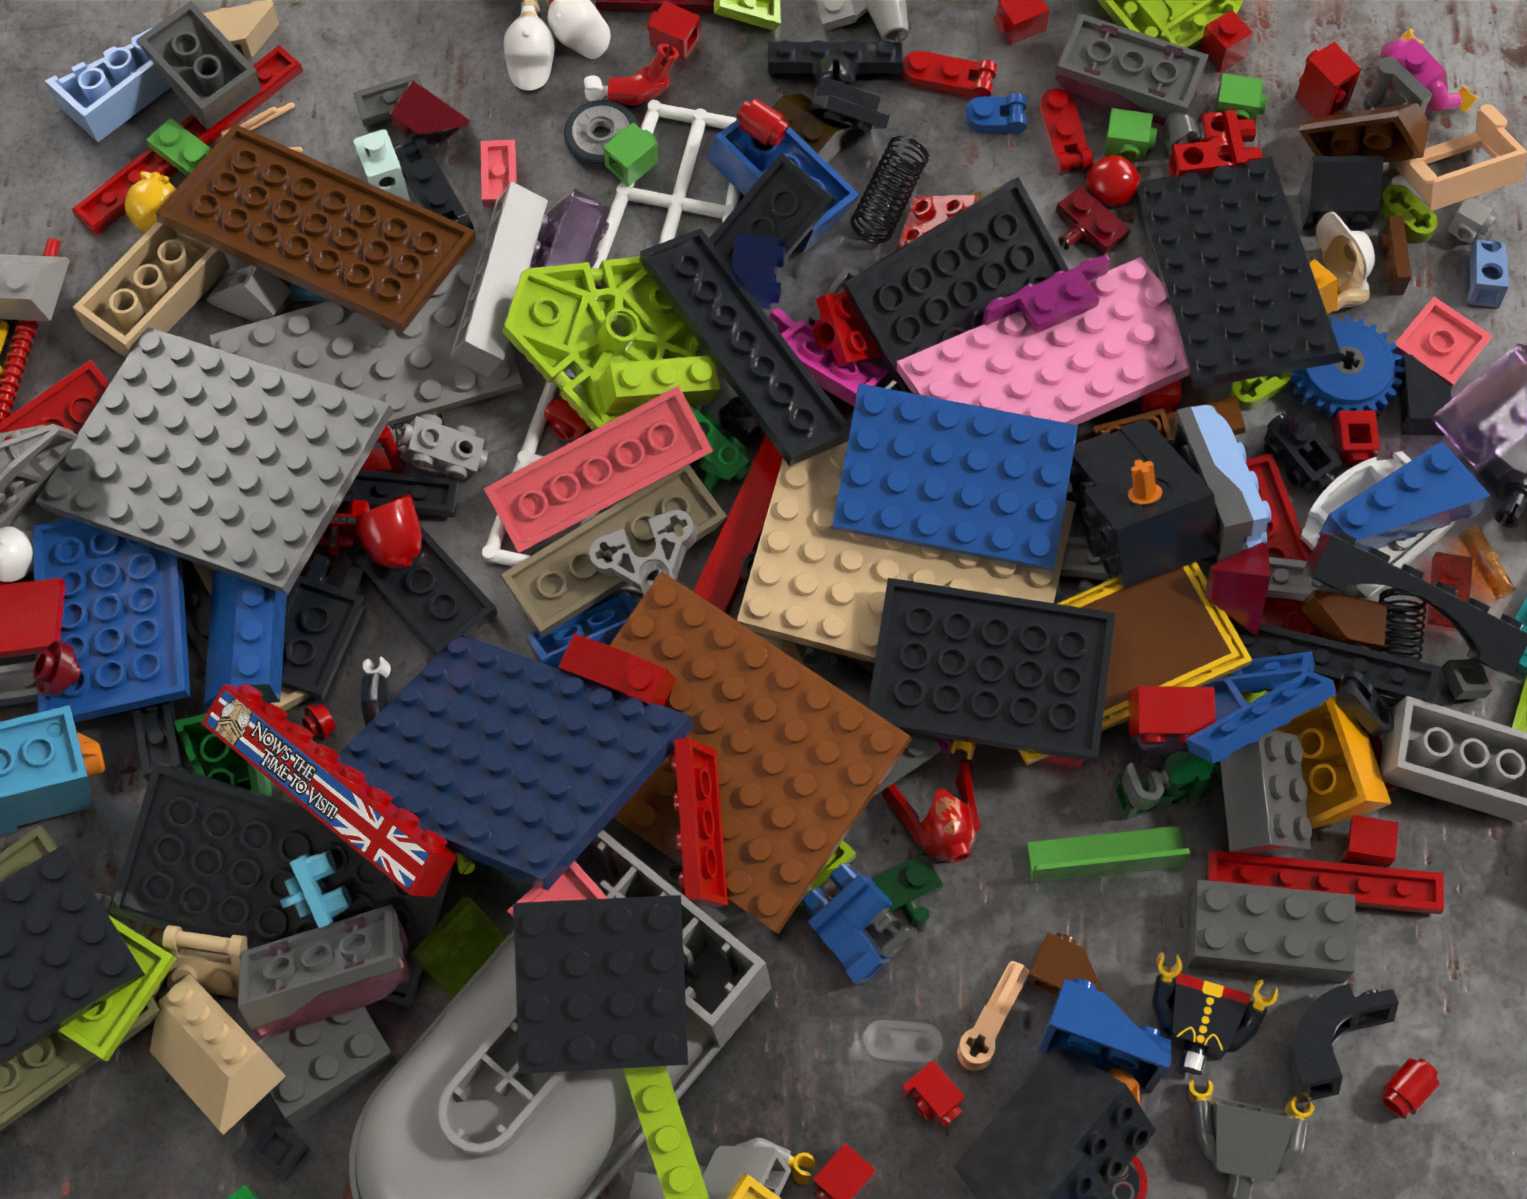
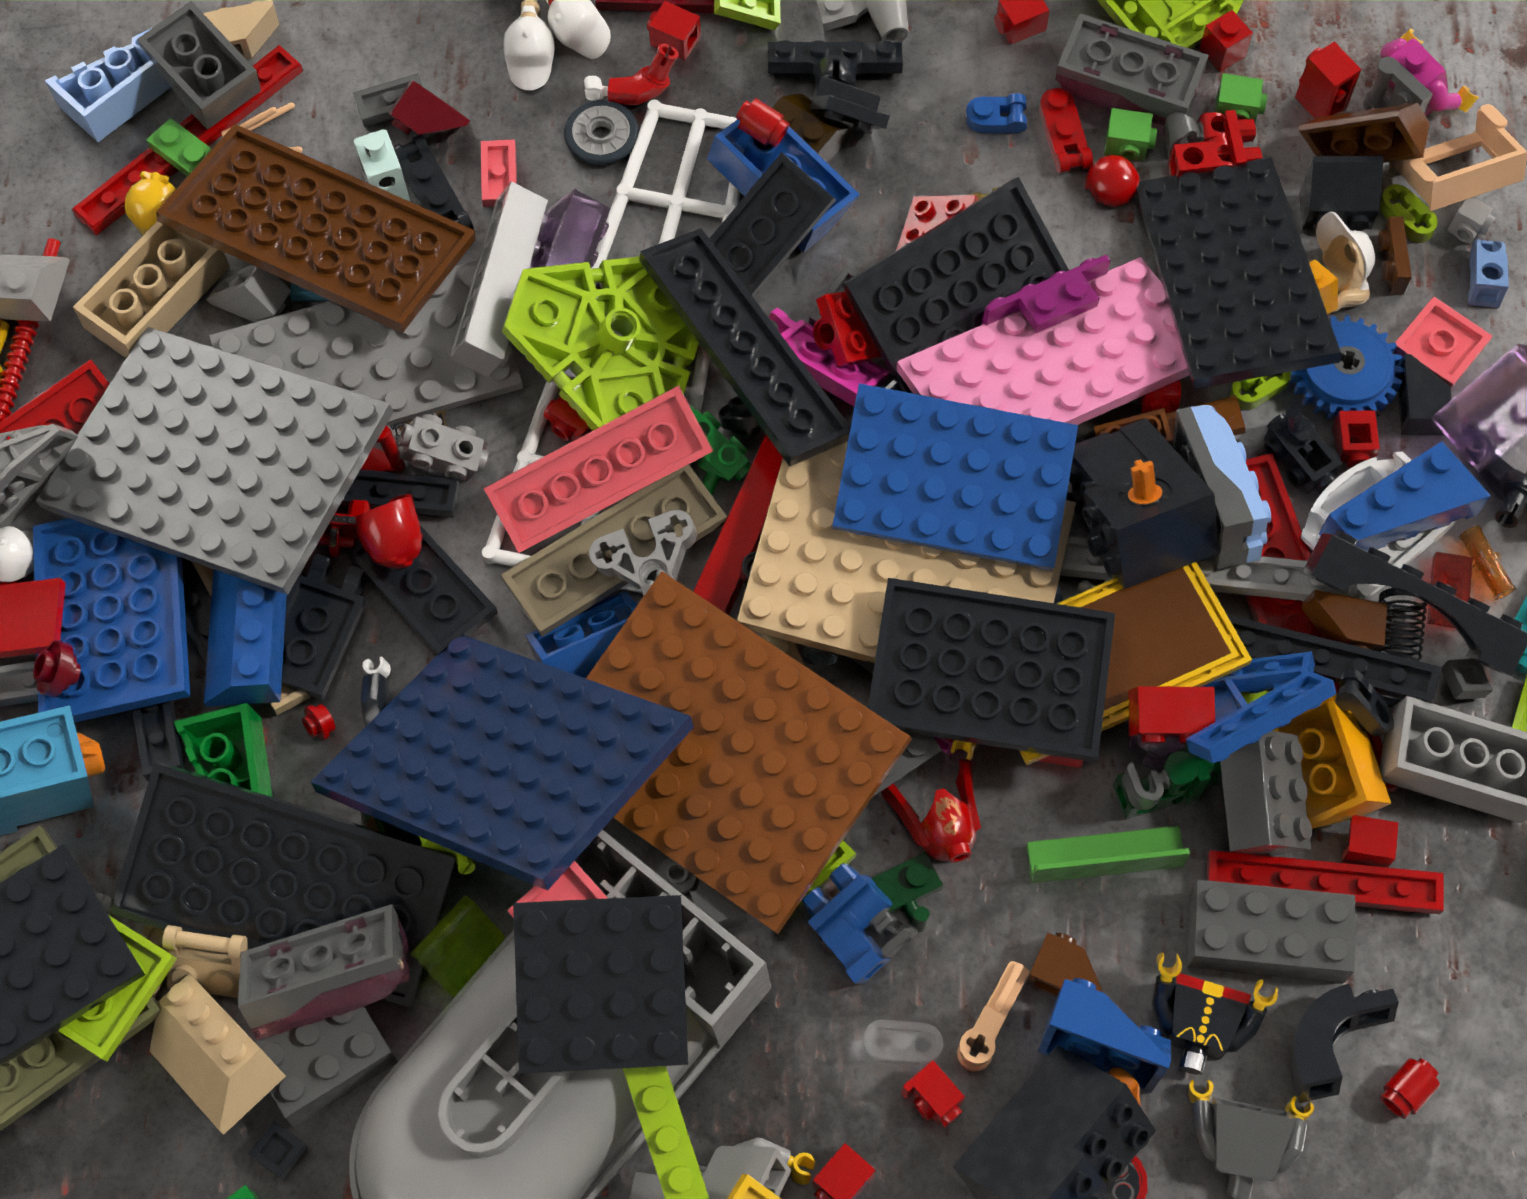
(323, 904): medium azure hips -> none
(330, 790): brick -> none
(617, 670): red slope -> none
(631, 153): bright green brick -> none
(637, 382): lime brick -> none
(700, 823): red plate -> none
(756, 265): clear blue slope -> none
(905, 165): black piece -> none
(949, 73): red plate -> none
(1090, 222): dark red plate -> none
(1241, 586): dark red slope -> none

